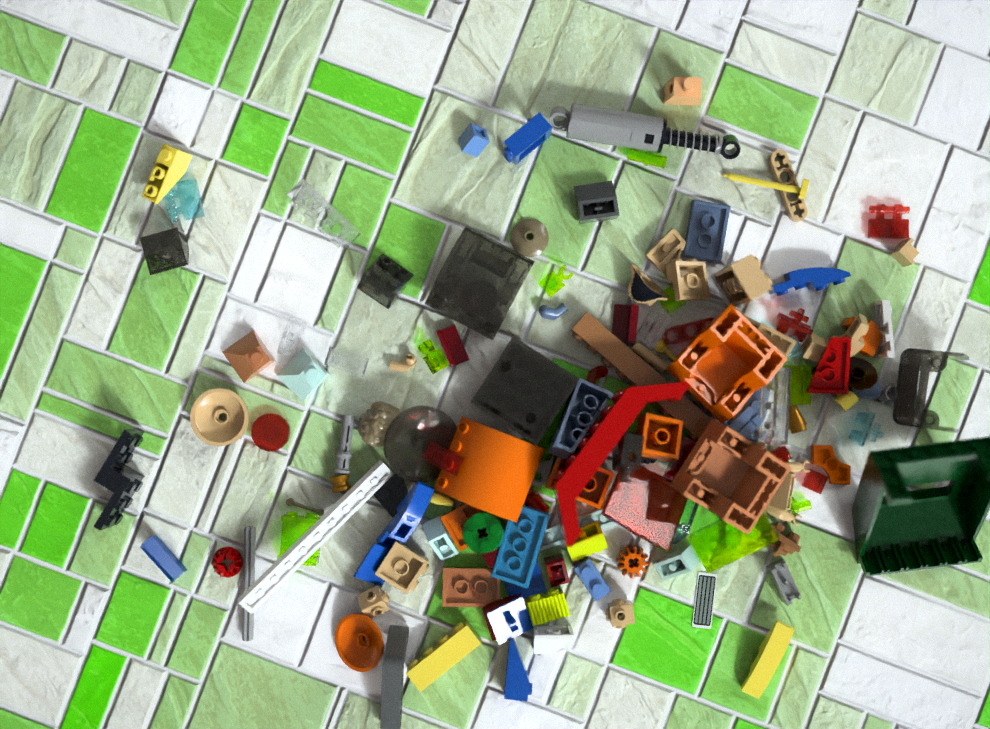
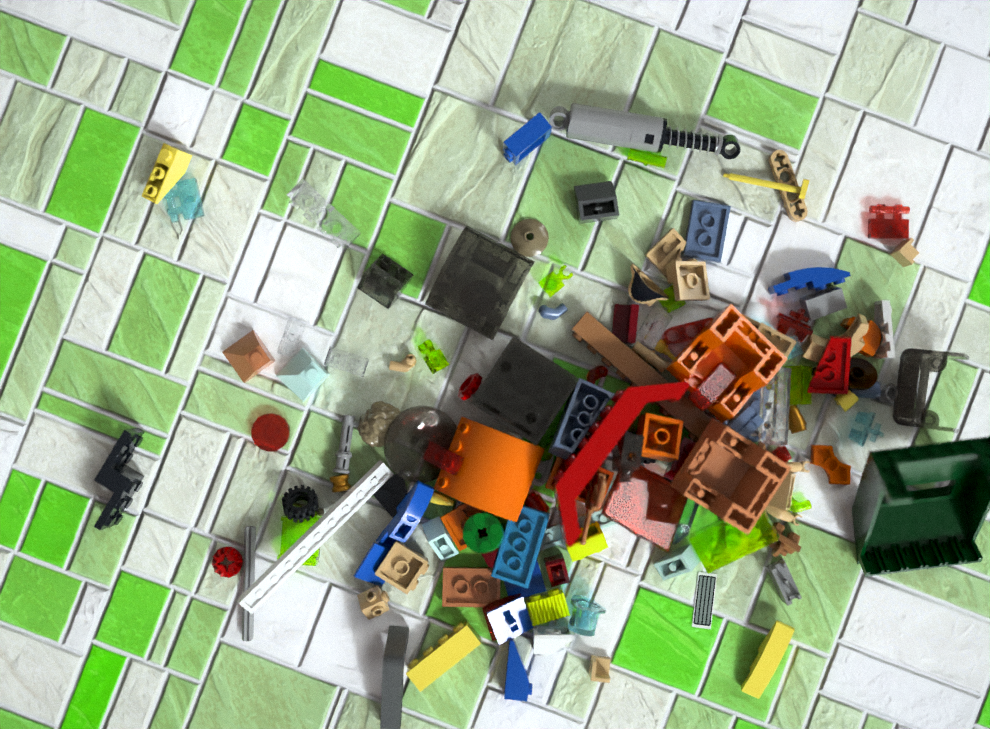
(163, 558): piece -> none
(165, 250): clear smoke slope -> none
(207, 420): tan dish -> none
(300, 512): none -> black tyre
(359, 642): orange dish -> none
(452, 345): dark red panel -> none
(469, 386): none -> red gear
(473, 140): medium blue panel -> none
(584, 615): none -> clear light blue piece
(591, 578): medium blue brick -> none
(594, 500): none -> medium nougat piece
(599, 669): none -> tan panel
(626, 614): tan brick -> none
(632, 568): orange gear -> none
(684, 91): light nougat torso -> none
(712, 386): none -> clear red beam
(743, 280): tan brick -> none
(814, 481): clear red tile -> none
(823, 303): none -> light grey hinge

